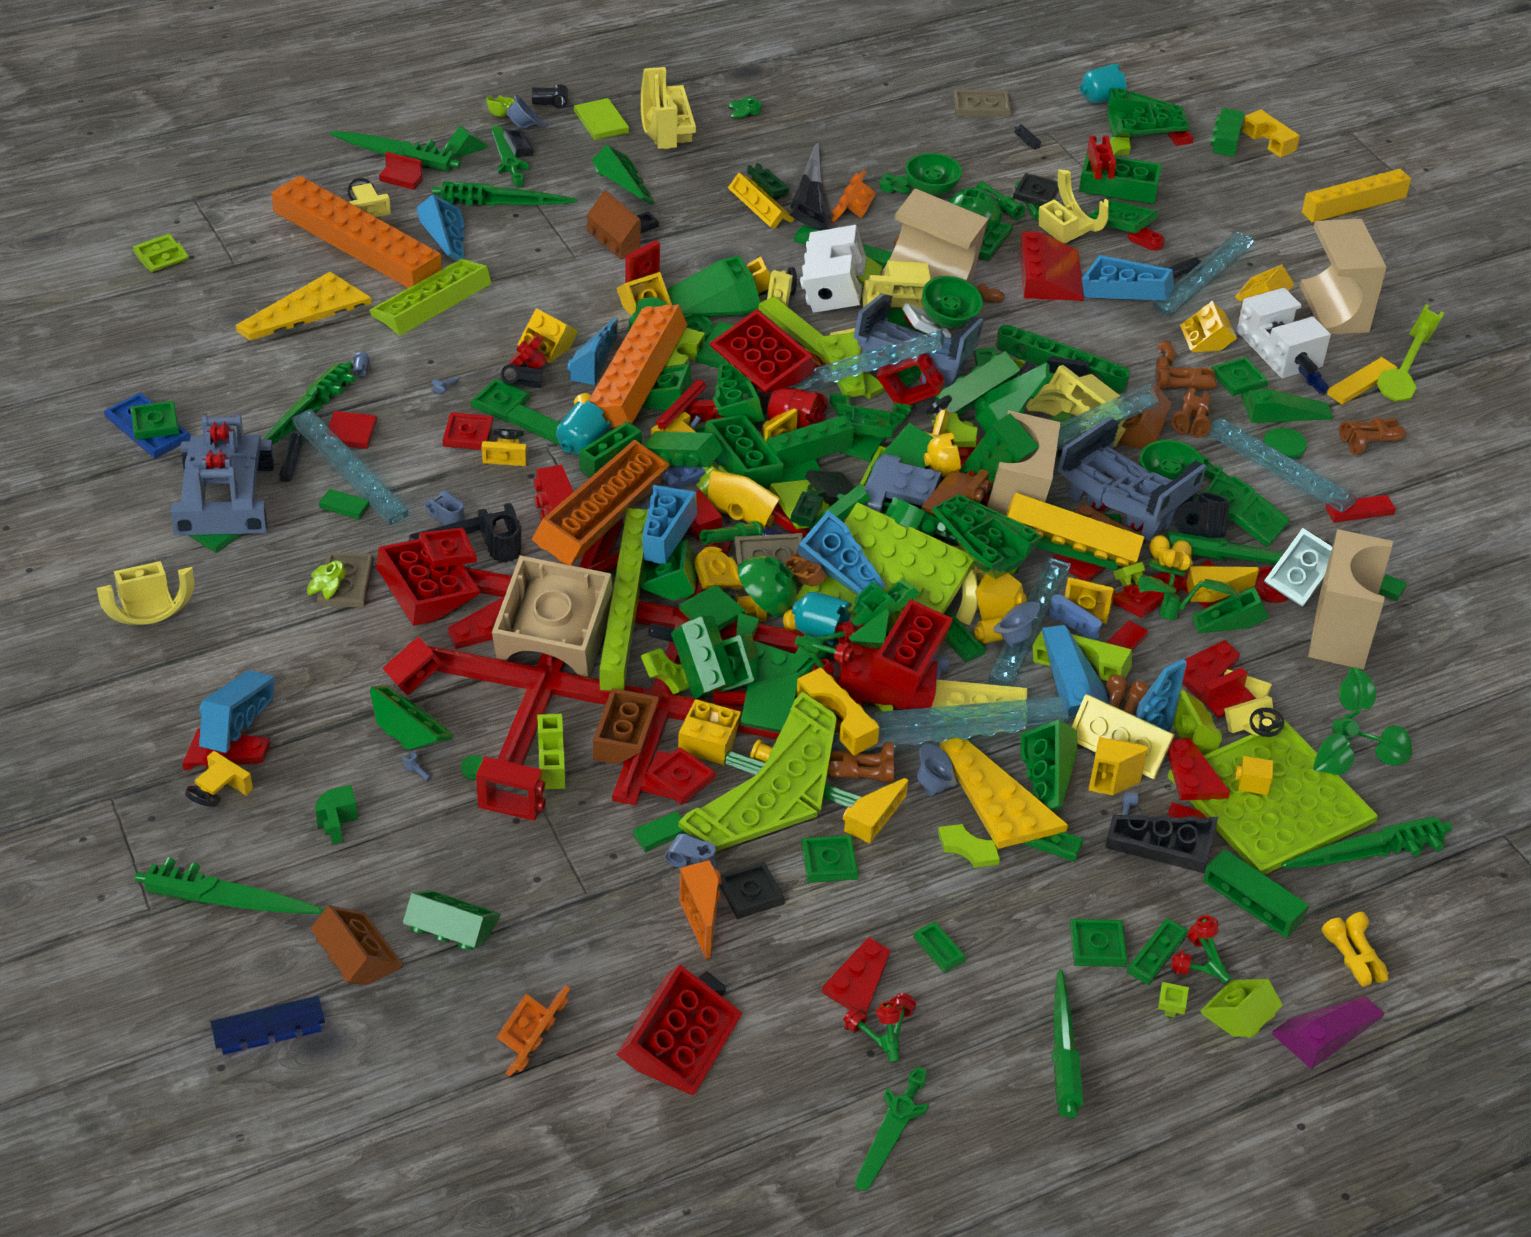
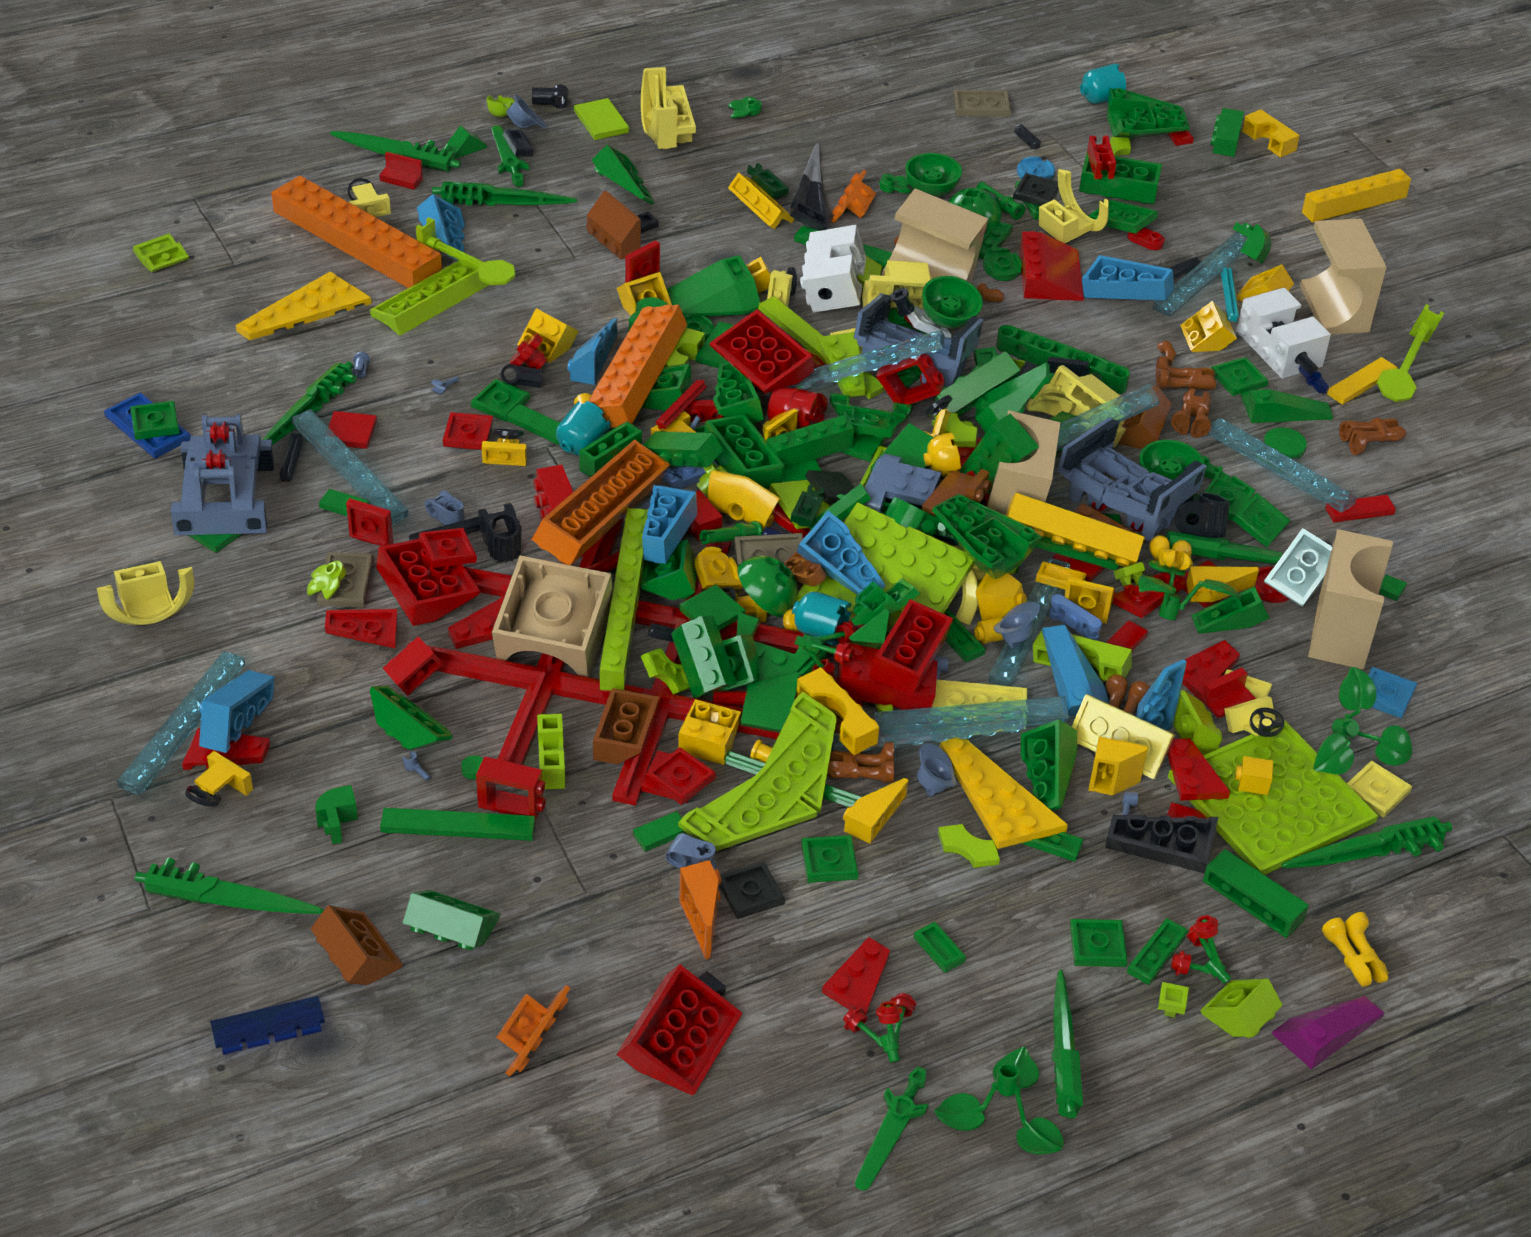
(179, 724): none -> clear light blue plate
(364, 625): none -> red wing
(369, 523): none -> red tile
(457, 824): none -> green tile
(490, 272): none -> lime piece
(902, 302): none -> black bush
(1002, 264): none -> green tile
(1010, 1073): none -> green plant
(1037, 167): none -> dark azure tile
(1057, 575): none -> yellow tile
(1230, 294): none -> teal axle
(1257, 243): none -> green brick
(1379, 788): none -> light yellow tile
(1392, 692): none -> dark azure tile

